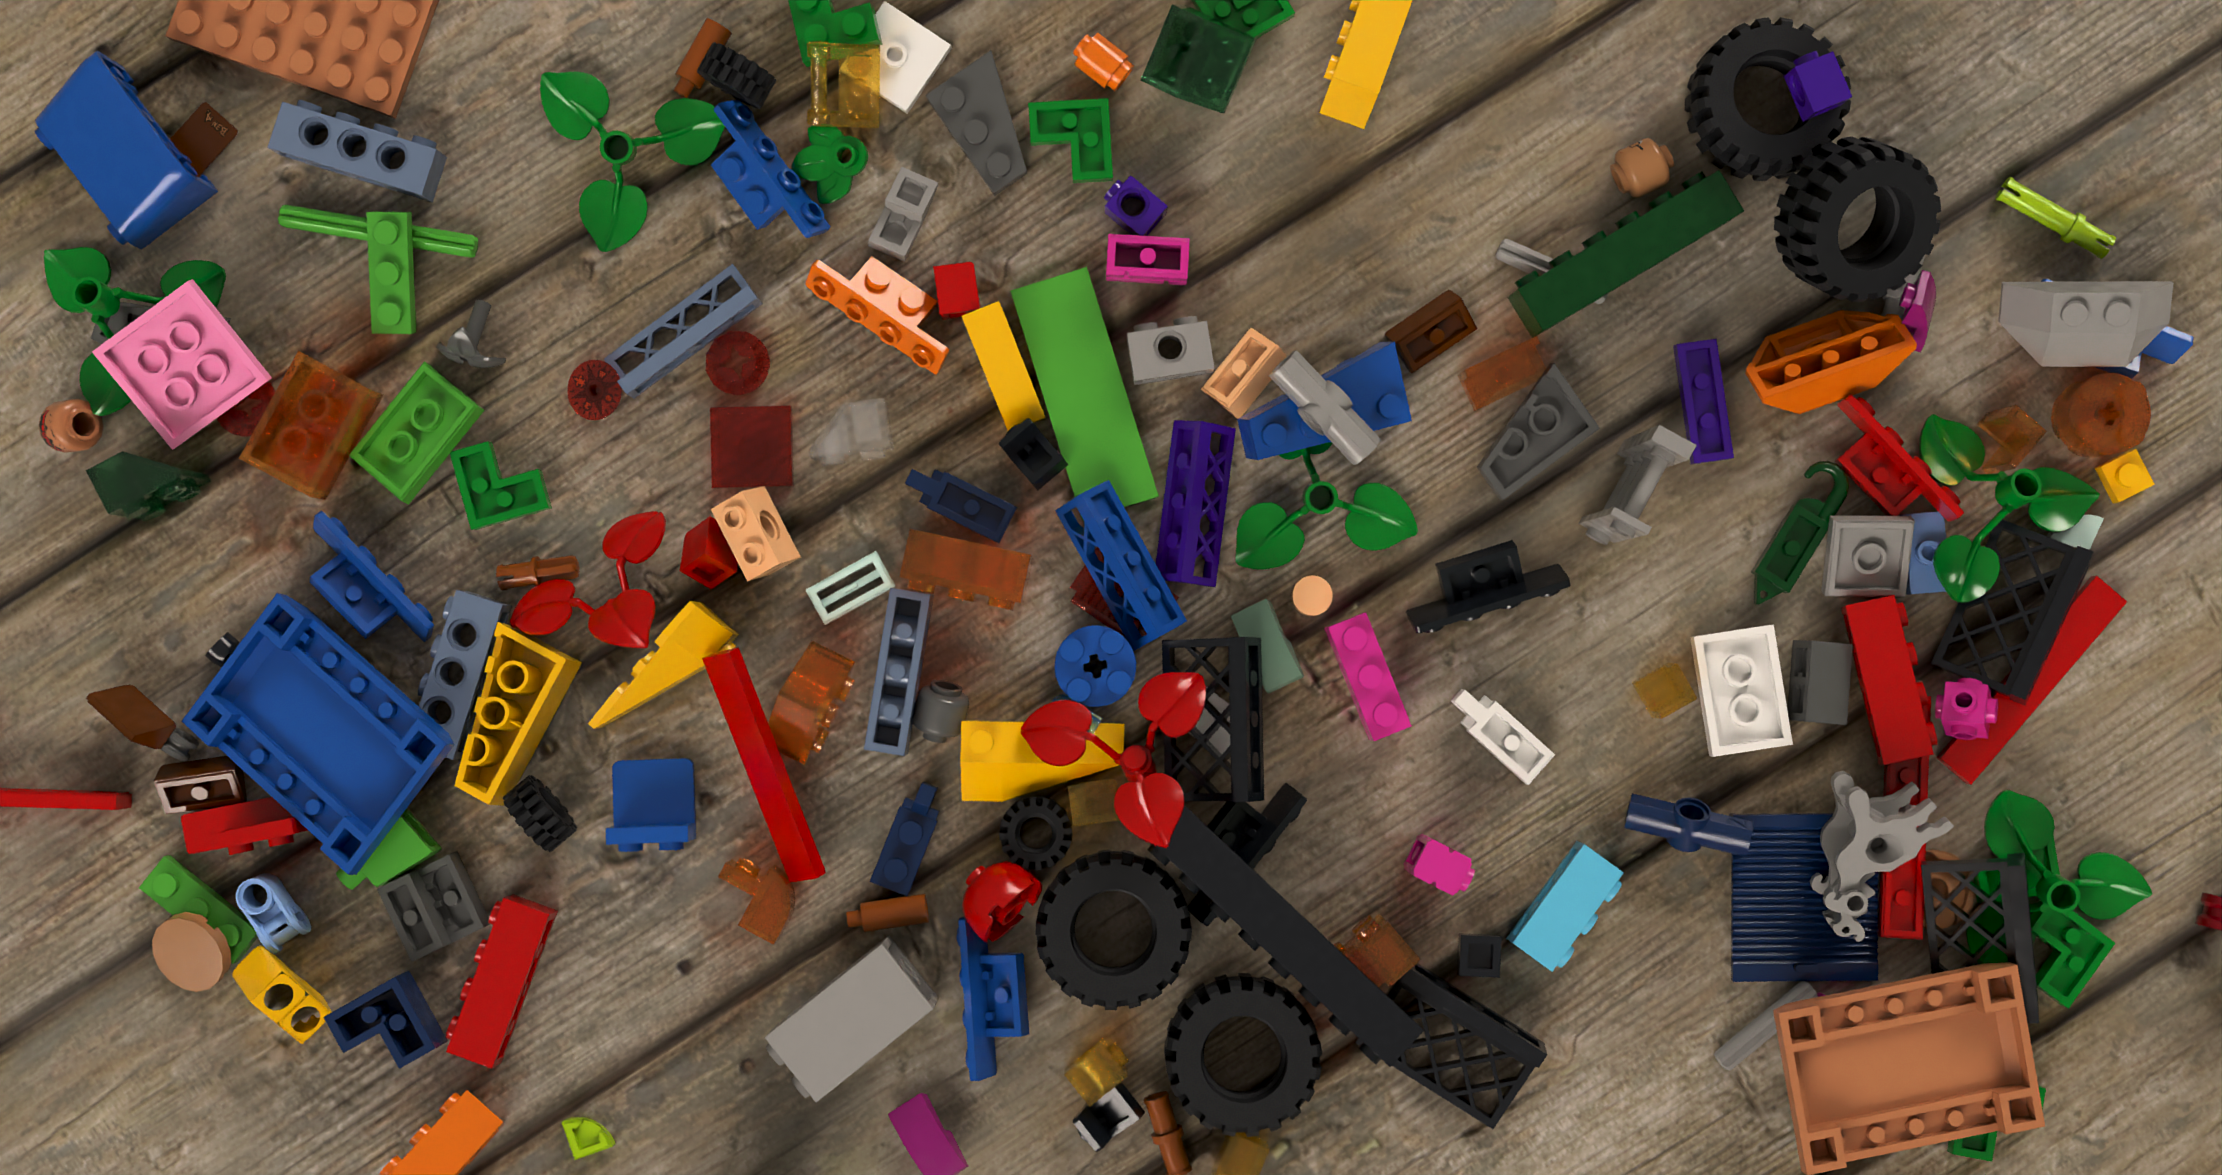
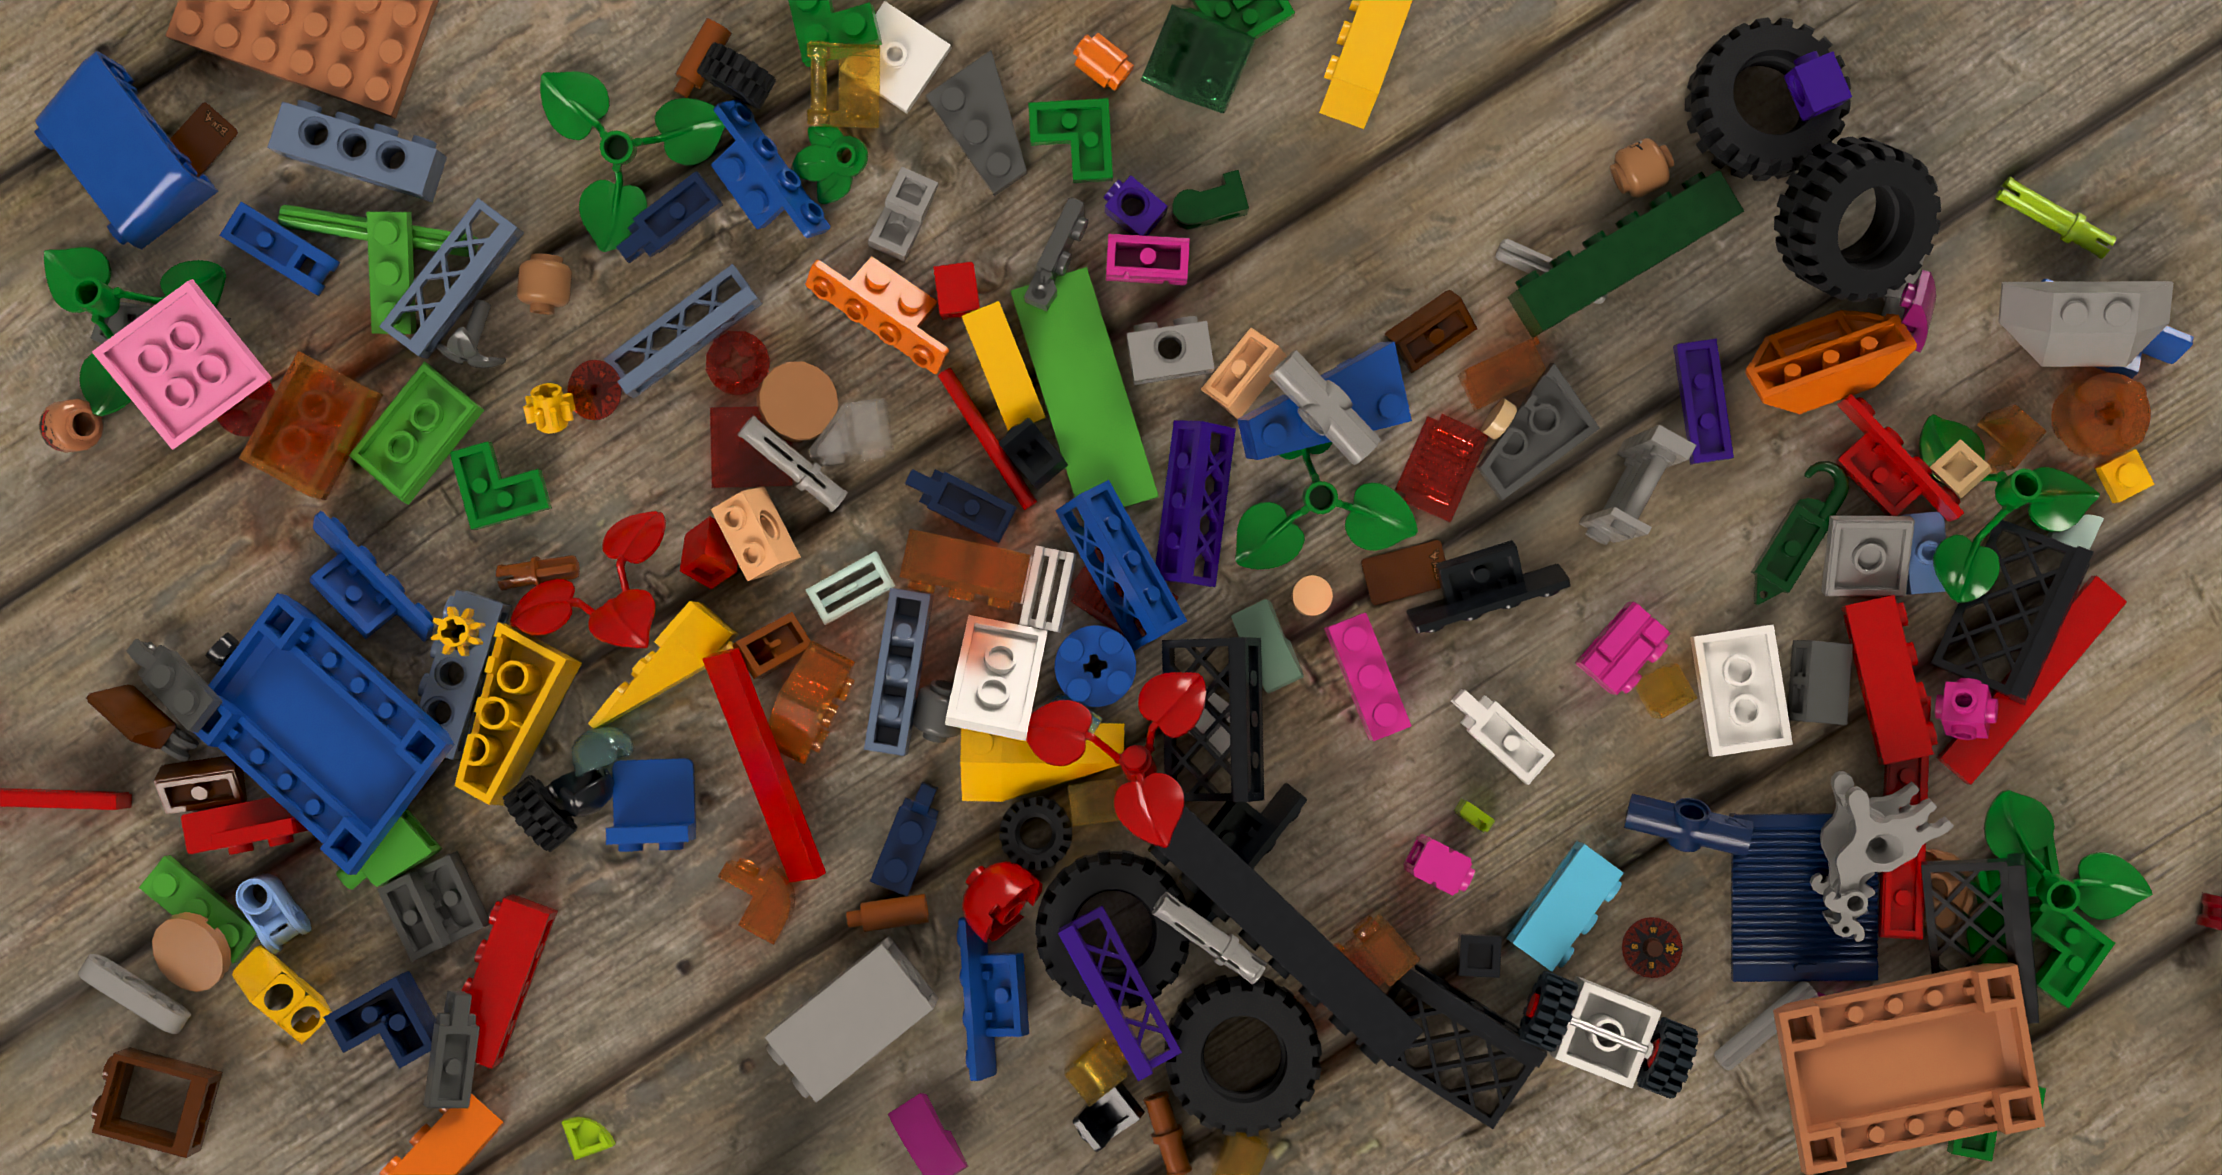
(134, 993): none -> light grey beam
(143, 485): clear green slope -> none
(175, 684): none -> dark grey hinge
(195, 1112): none -> reddish brown window
(278, 247): none -> blue plate
(452, 1054): none -> dark grey hinge
(463, 290): none -> sand blue fence
(465, 639): none -> yellow gear
(544, 283): none -> medium nougat head
(549, 408): none -> yellow gear
(582, 795): none -> black hair
(600, 748): none -> clear light blue hair
(669, 218): none -> dark blue hinge
(773, 646): none -> dark orange slope
(792, 463): none -> light grey pin
(797, 401): none -> medium nougat tile
(987, 438): none -> red bar
(996, 678): none -> white plate
(1033, 584): none -> white tile
(1056, 255): none -> dark grey hinge
(1105, 1000): none -> dark purple fence
(1199, 209): none -> dark green leg
(1221, 946): none -> light grey pin
(1403, 572): none -> reddish brown sticker
(1441, 466): none -> clear red window
(1474, 815): none -> lime tile
(1499, 419): none -> tan tile
(1608, 1034): none -> brick
(1623, 649): none -> dark pink brick
(1652, 947): none -> piece
(1960, 469): none -> tan plate

